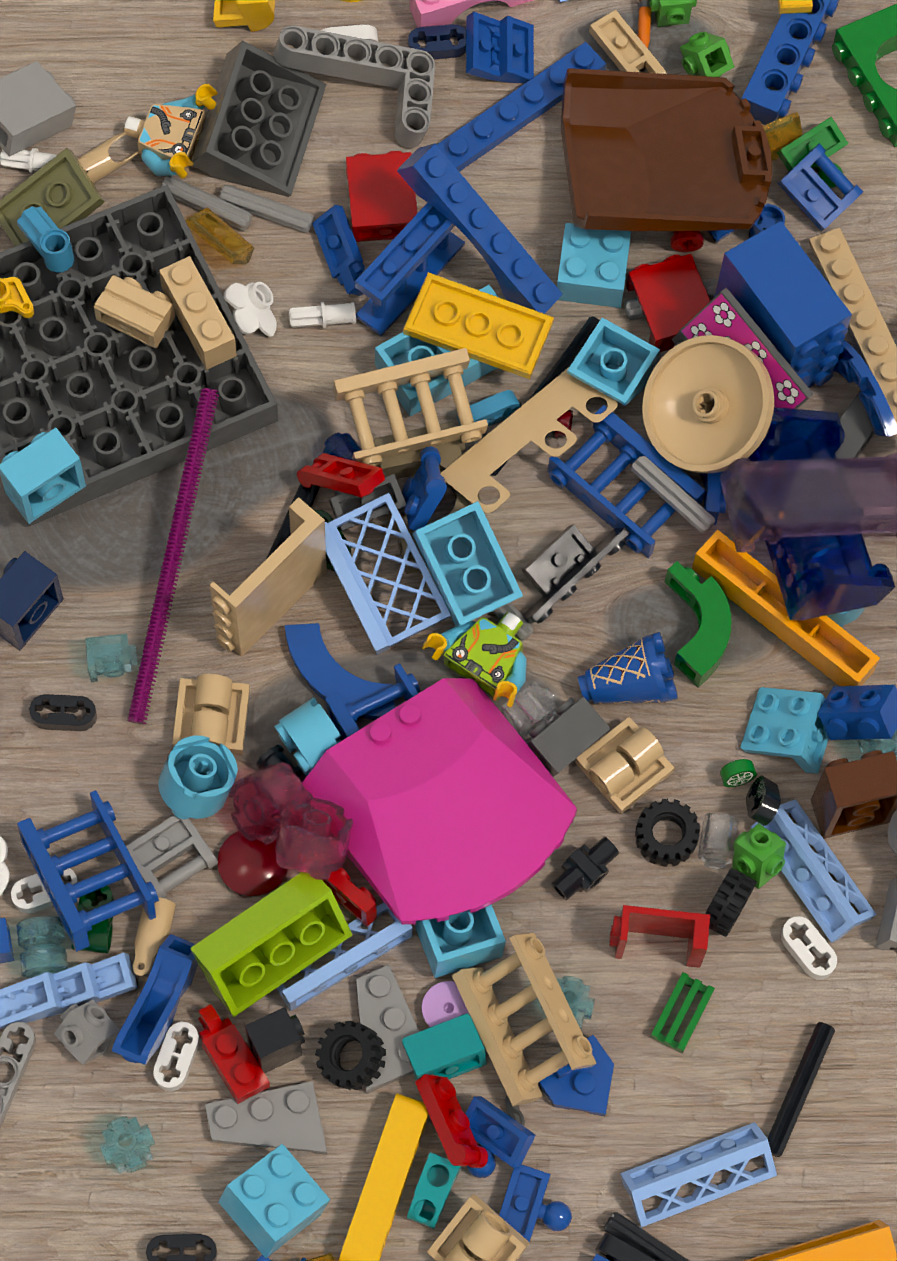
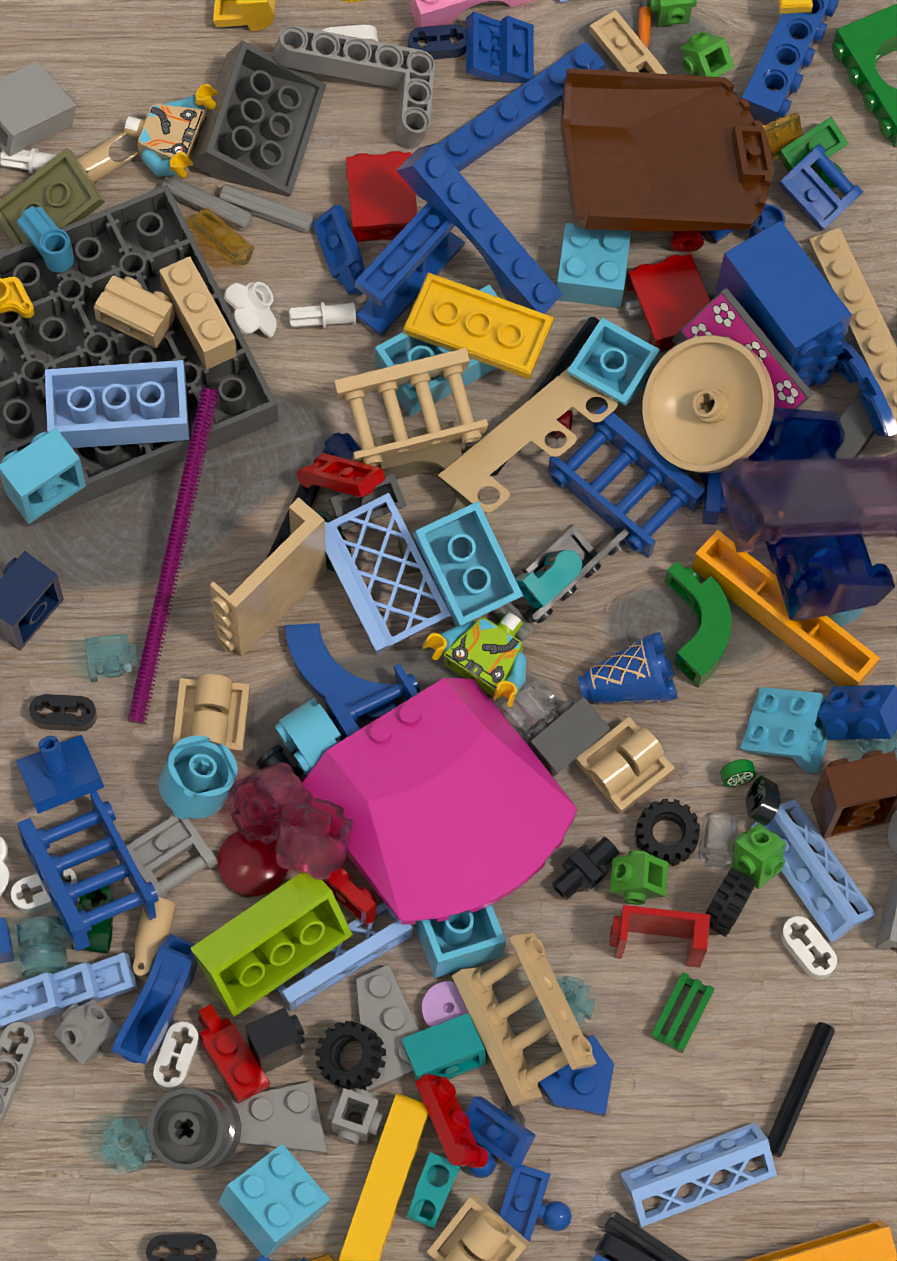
(59, 772): none -> blue tile
(118, 403): none -> light blue brick
(194, 1128): none -> dark grey wheel
(351, 1103): none -> light grey brick
(424, 490): blue plate -> none
(495, 408): dark azure beam -> none
(555, 575): none -> teal leg
(632, 874): none -> bright green brick
(673, 494): light grey axle -> none

